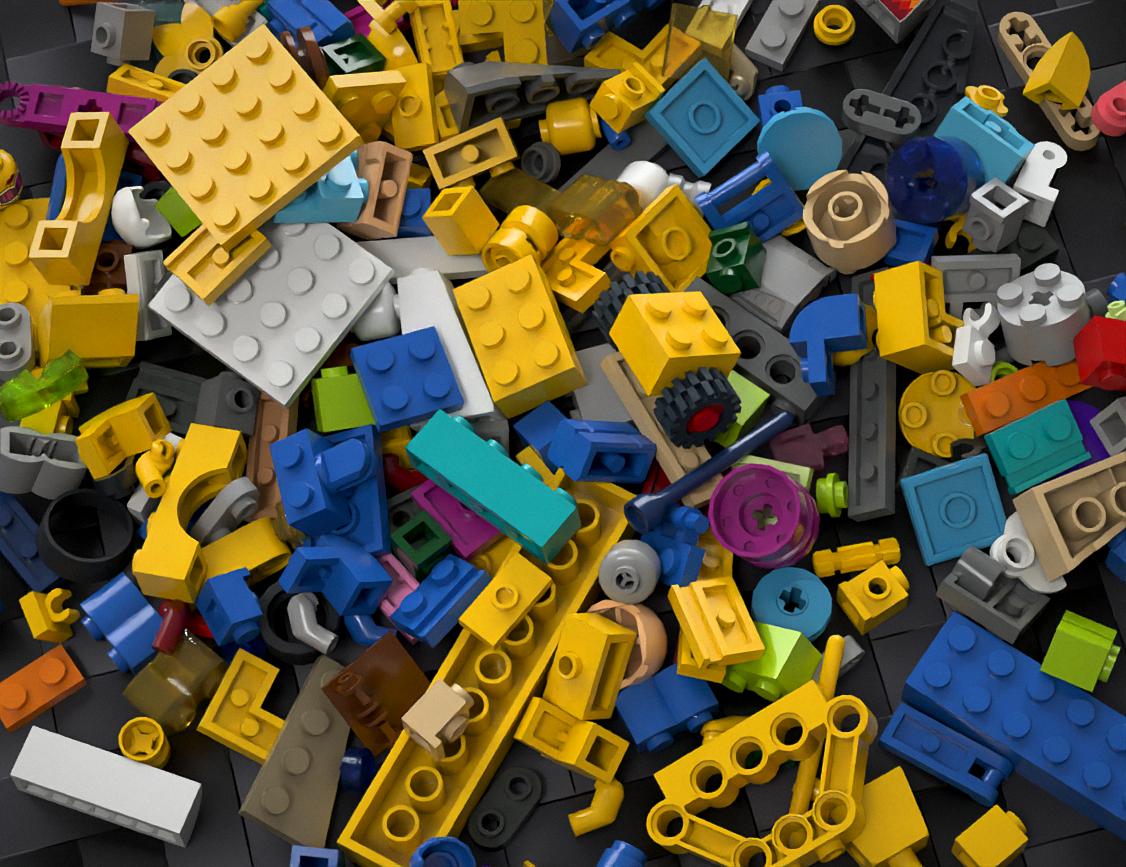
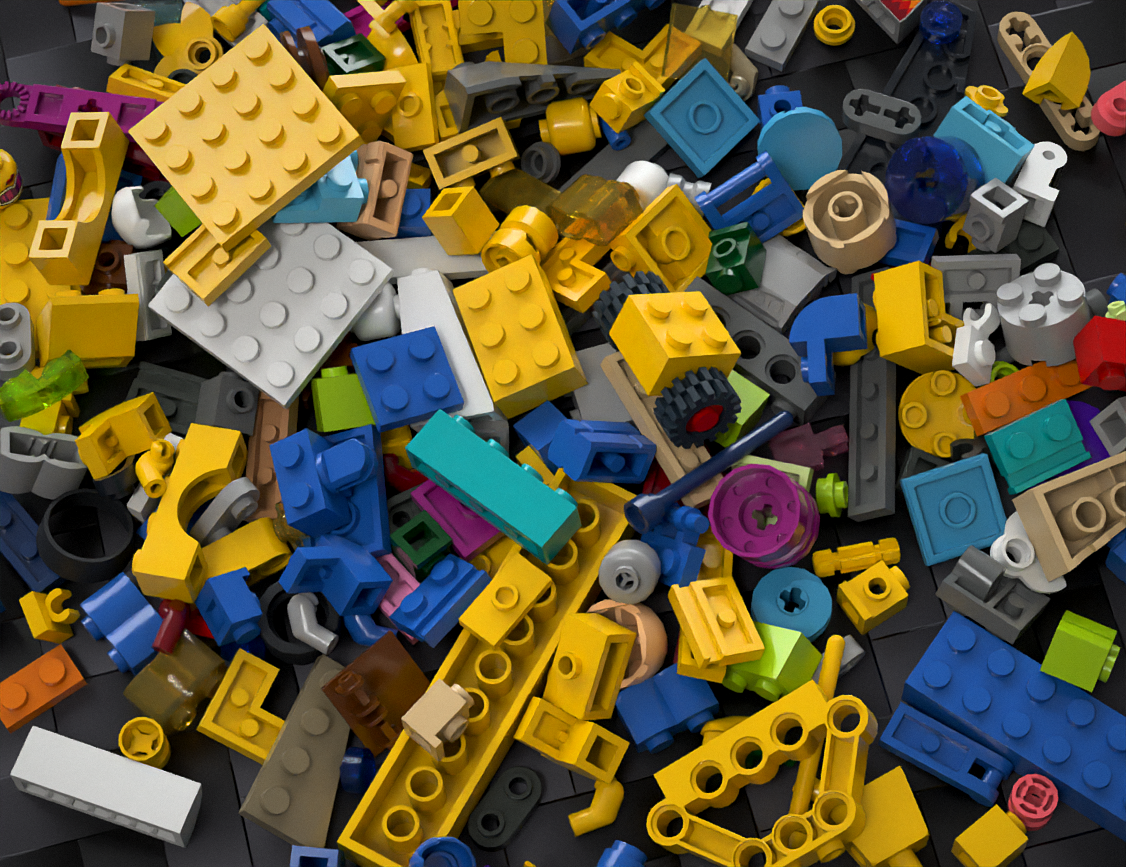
(940, 22): none -> clear blue tile
(1031, 810): none -> coral wheel

